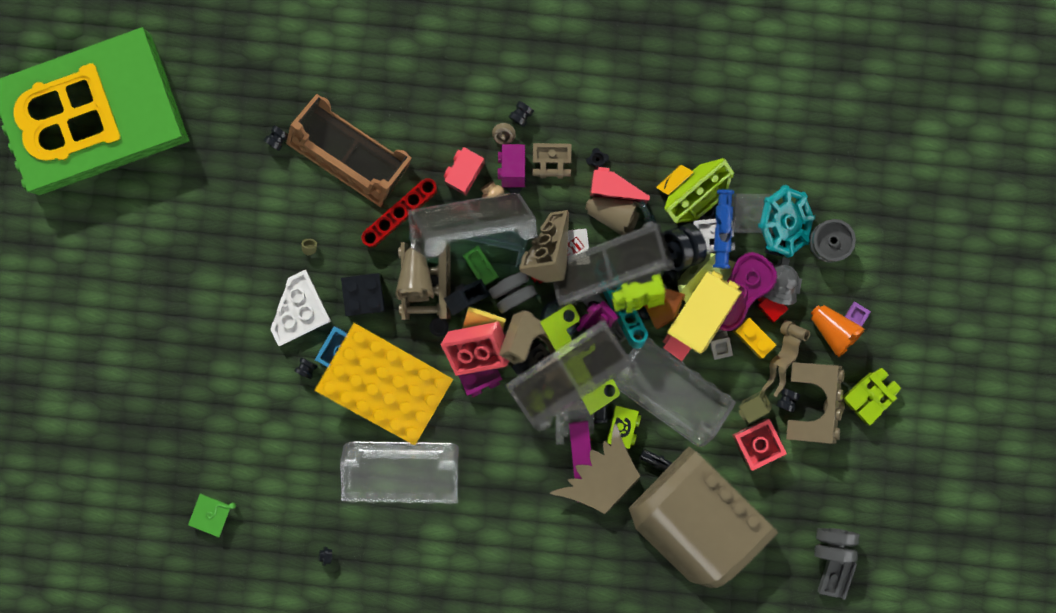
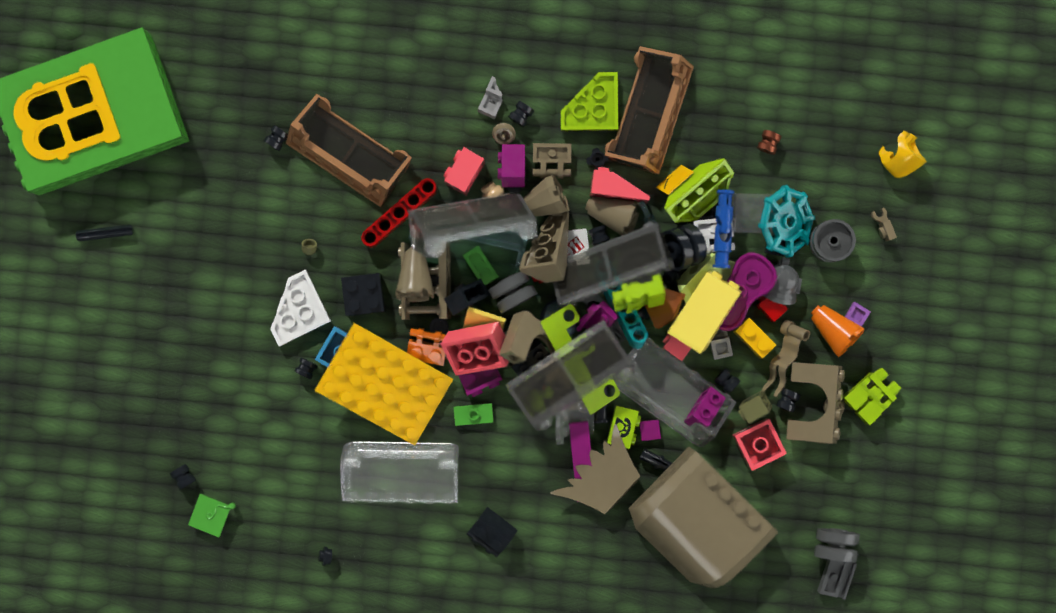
(107, 232): none -> black axle
(182, 476): none -> black wheel
(426, 351): none -> orange plate
(473, 414): none -> bright green plate
(491, 101): none -> light grey slope
(492, 532): none -> black brick
(547, 198): none -> dark tan cone
(593, 106): none -> lime plate
(598, 235): none -> black wheel
(650, 430): none -> magenta tile
(651, 110): none -> windscreen
(705, 407): none -> magenta bracket
(727, 381): none -> black wheel
(769, 142): none -> copper wheel
(886, 229): none -> dark tan plate
(906, 159): none -> yellow piece

